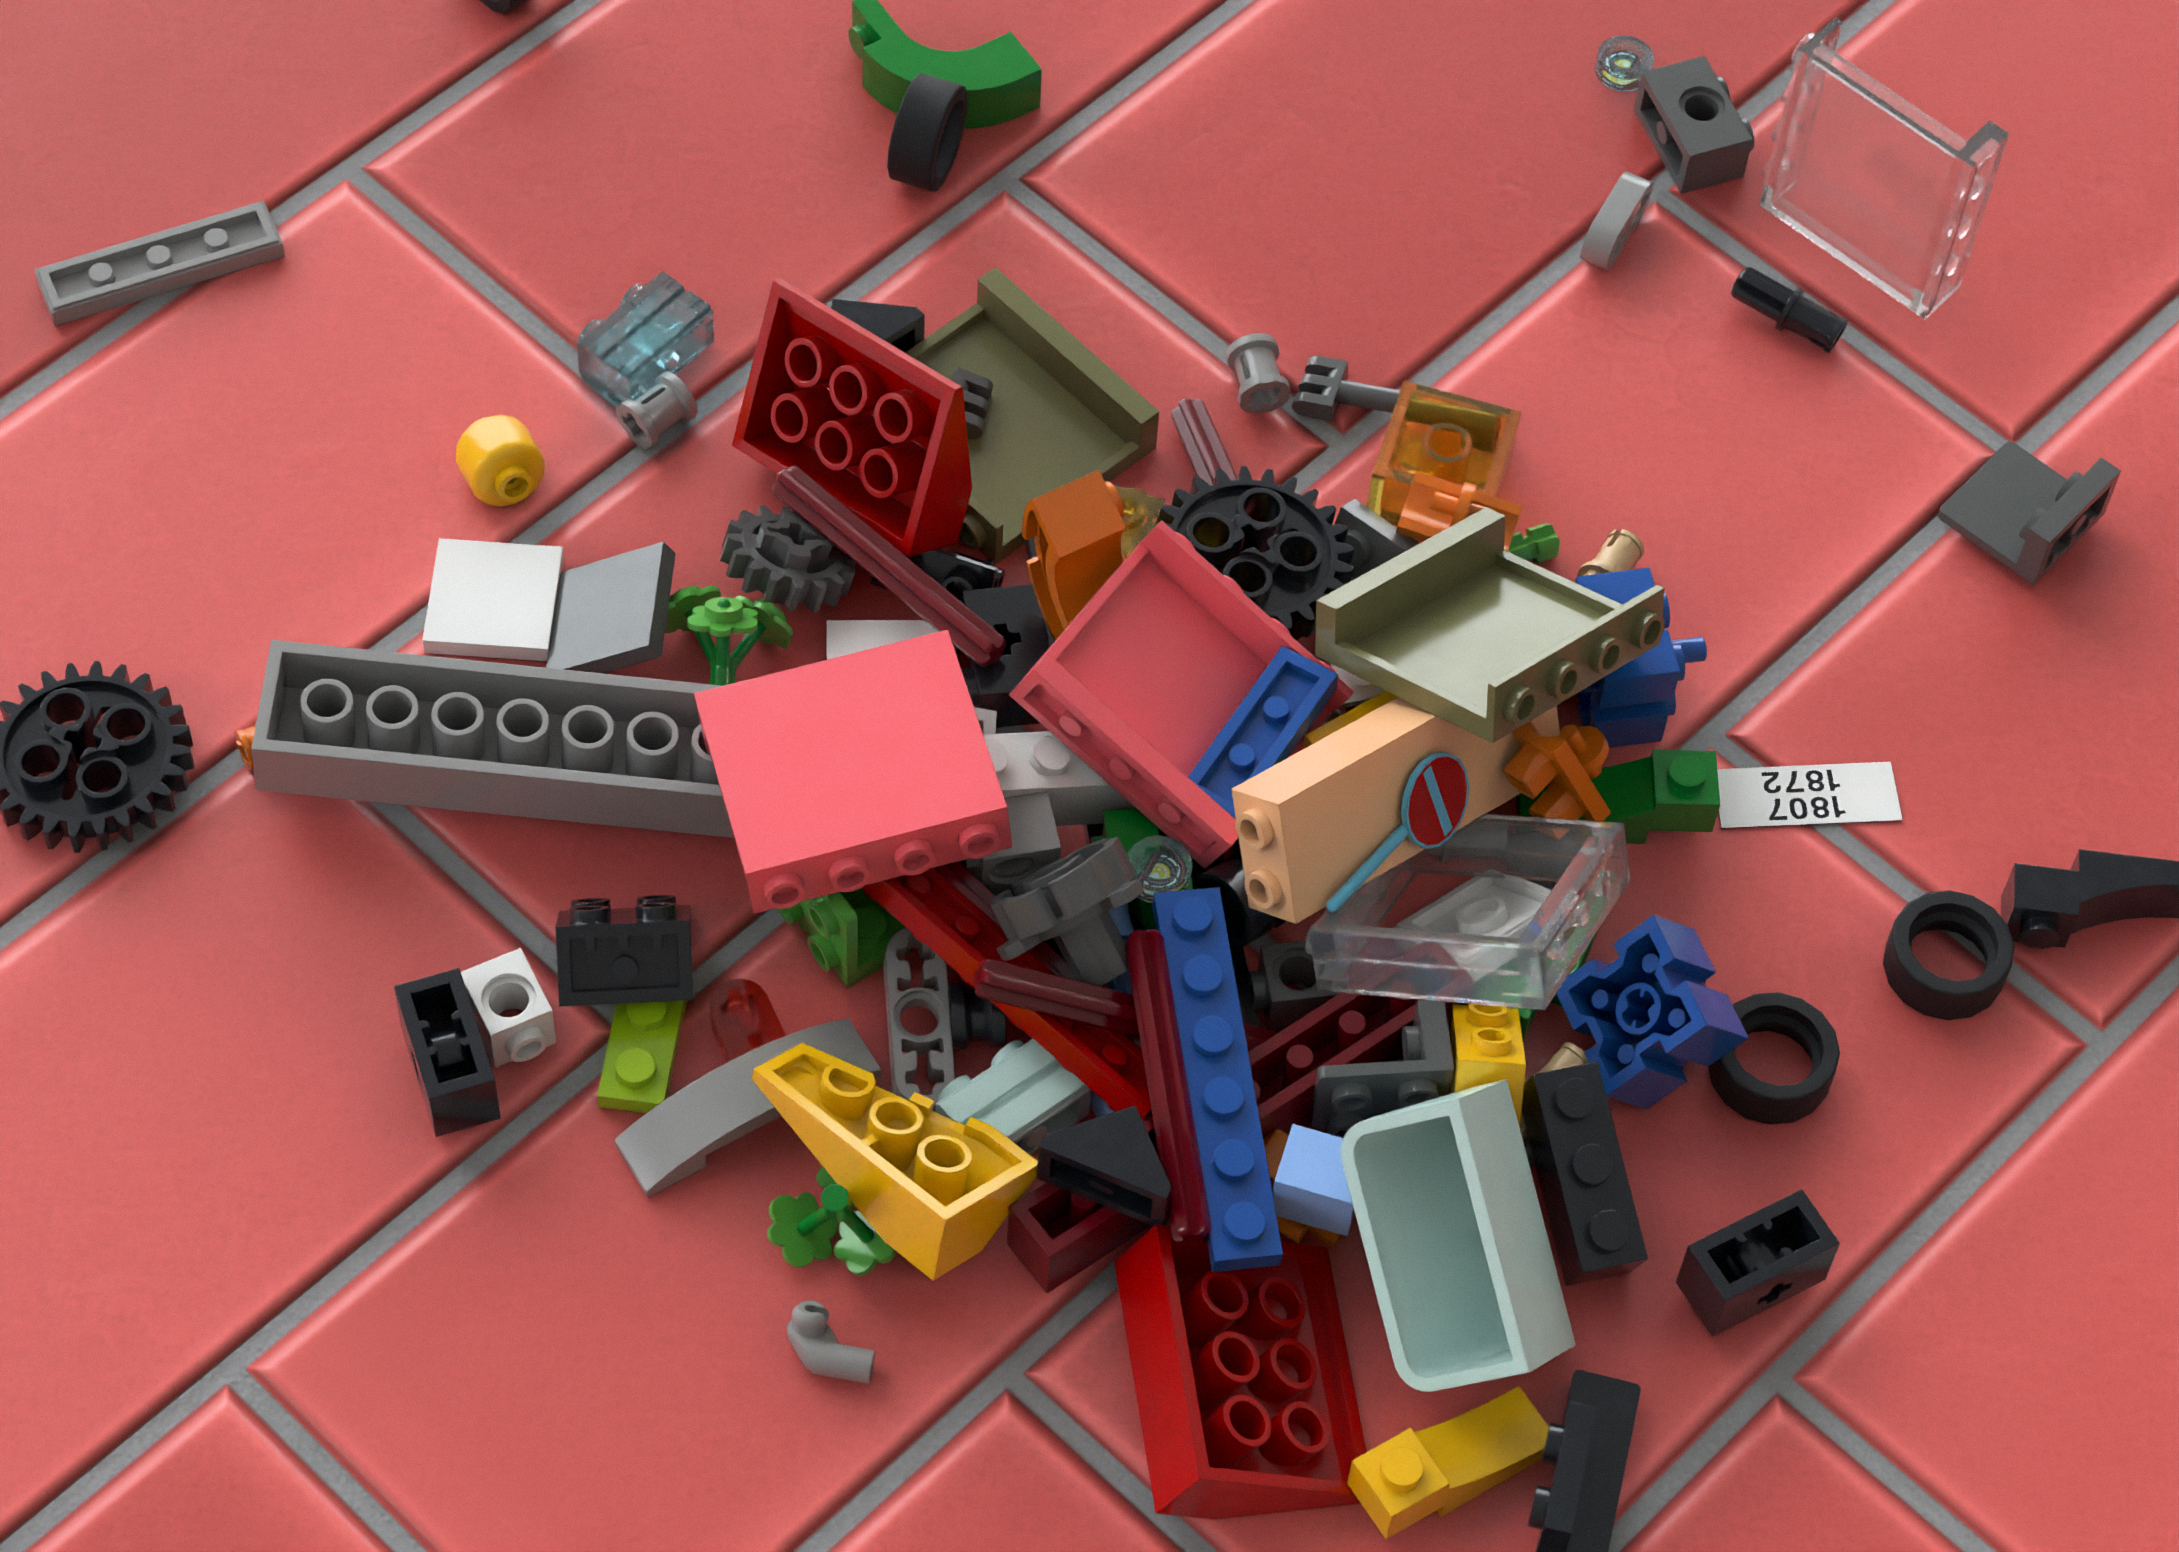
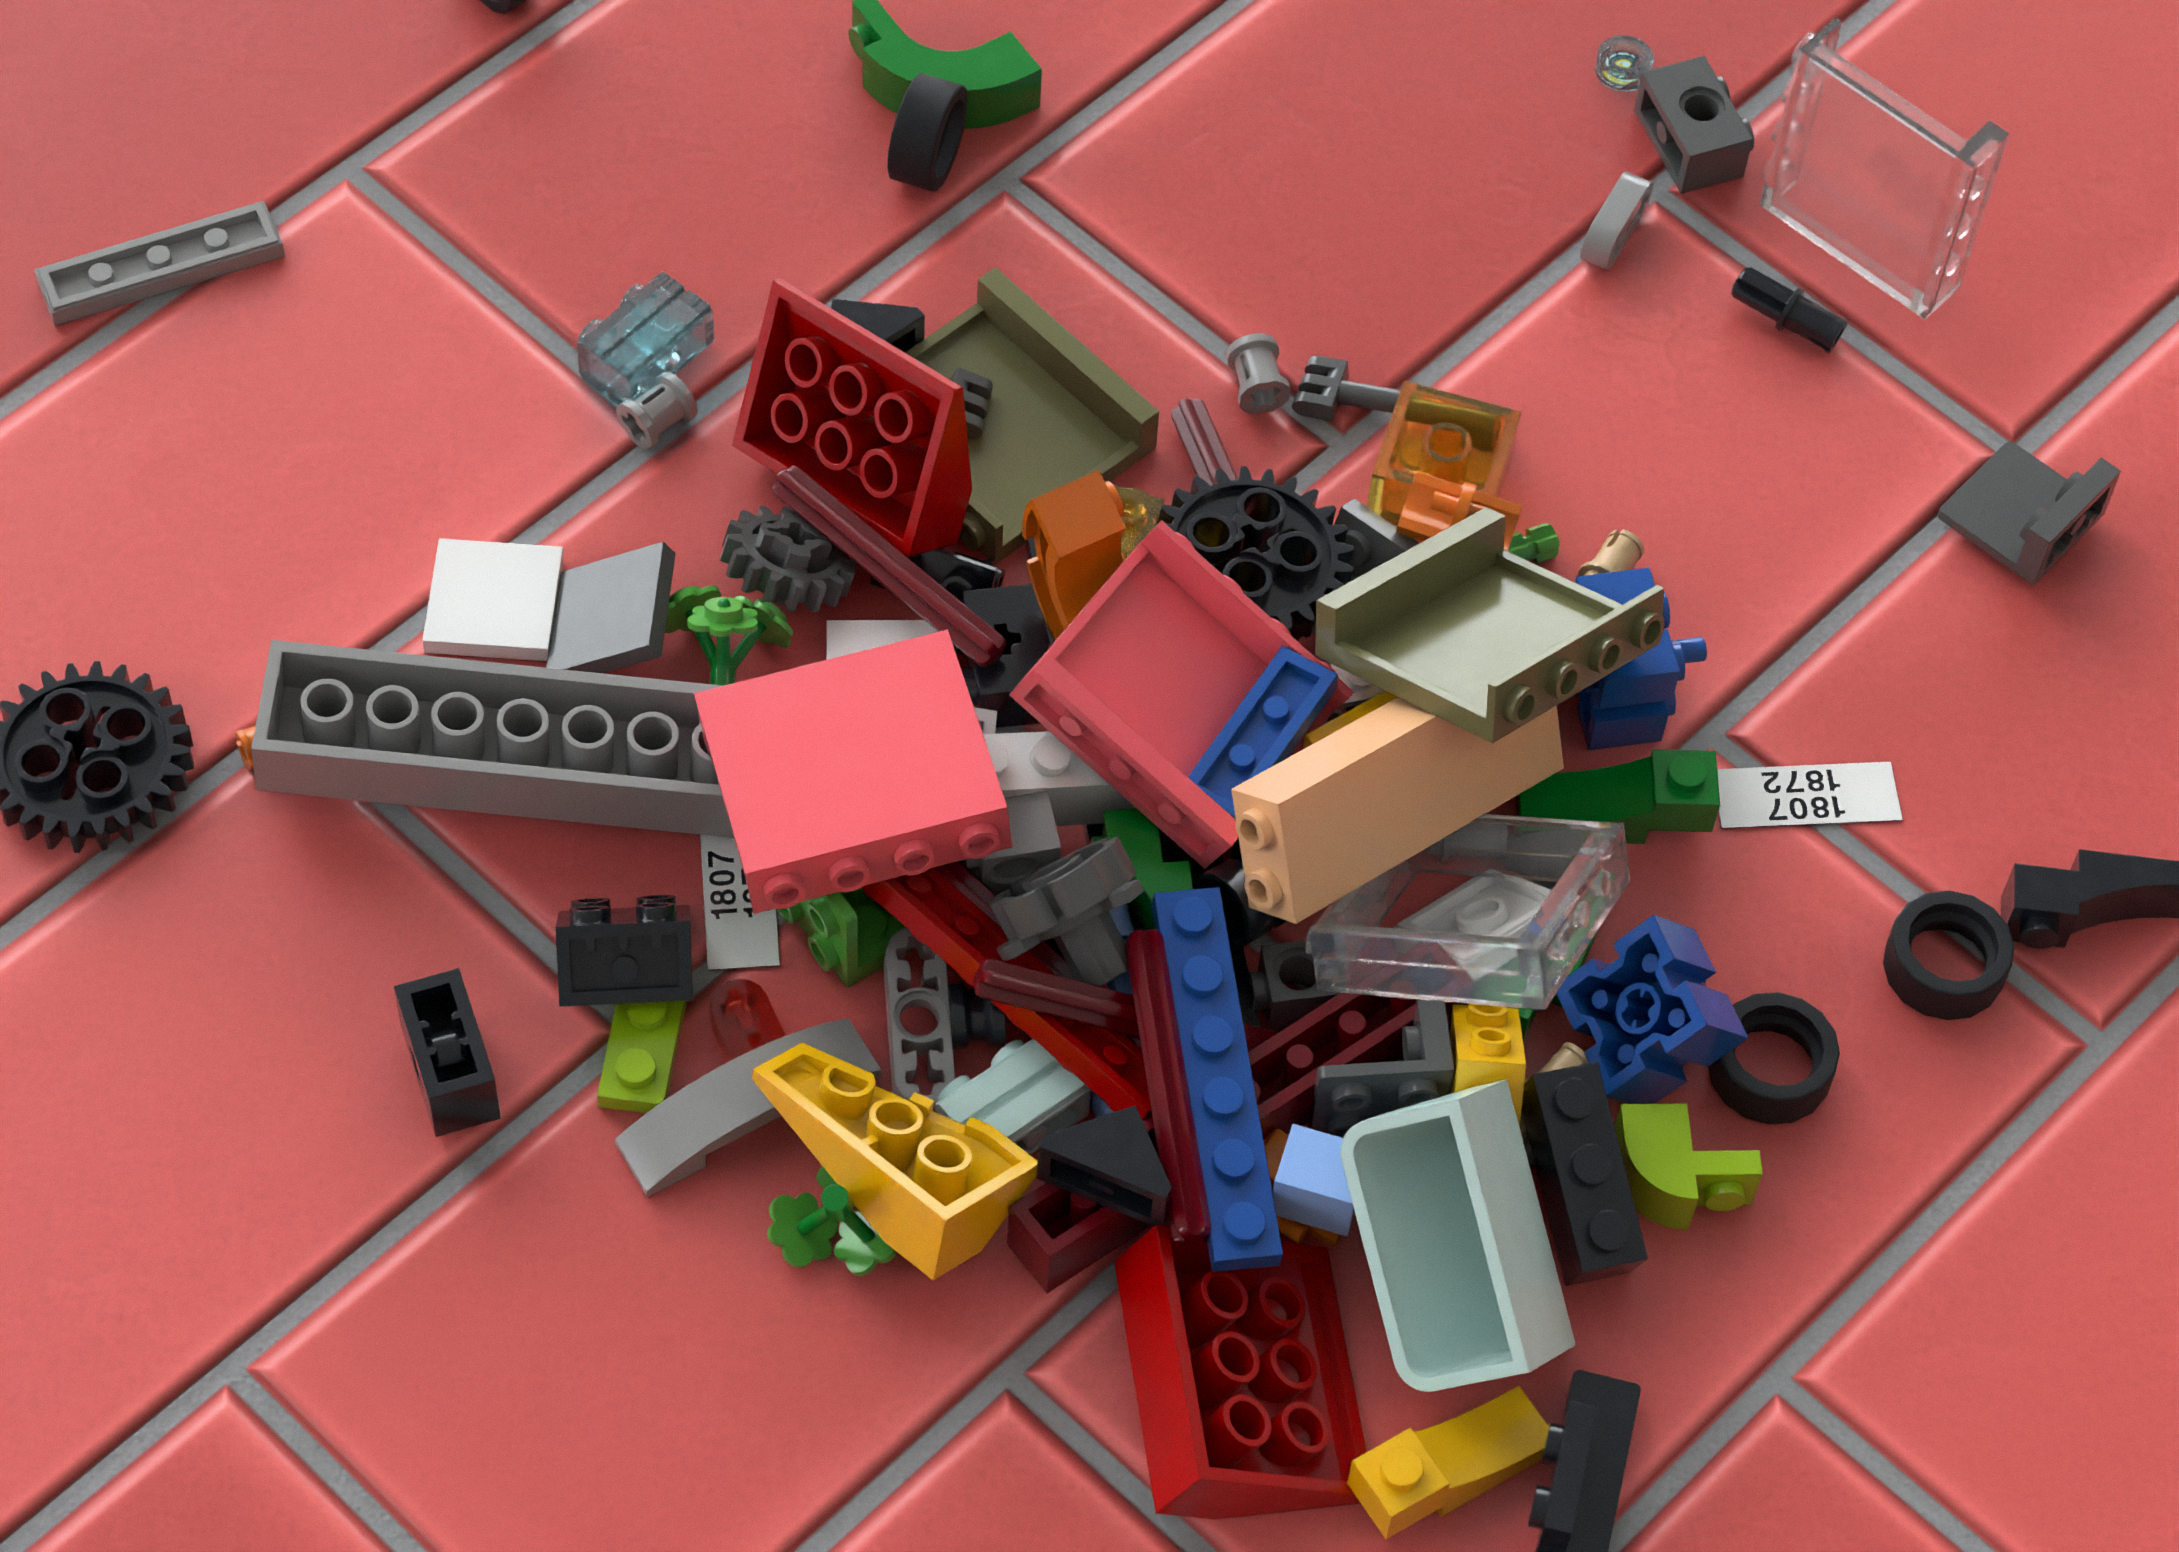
(500, 456): yellow head -> none
(505, 985): white brick -> none
(732, 930): none -> white sticker
(820, 1349): light grey arm -> none
(1160, 865): clear light blue tile -> none
(1429, 813): piece -> none
(1564, 767): orange hips -> none
(1672, 1178): none -> lime brick
(1757, 1262): black brick -> none

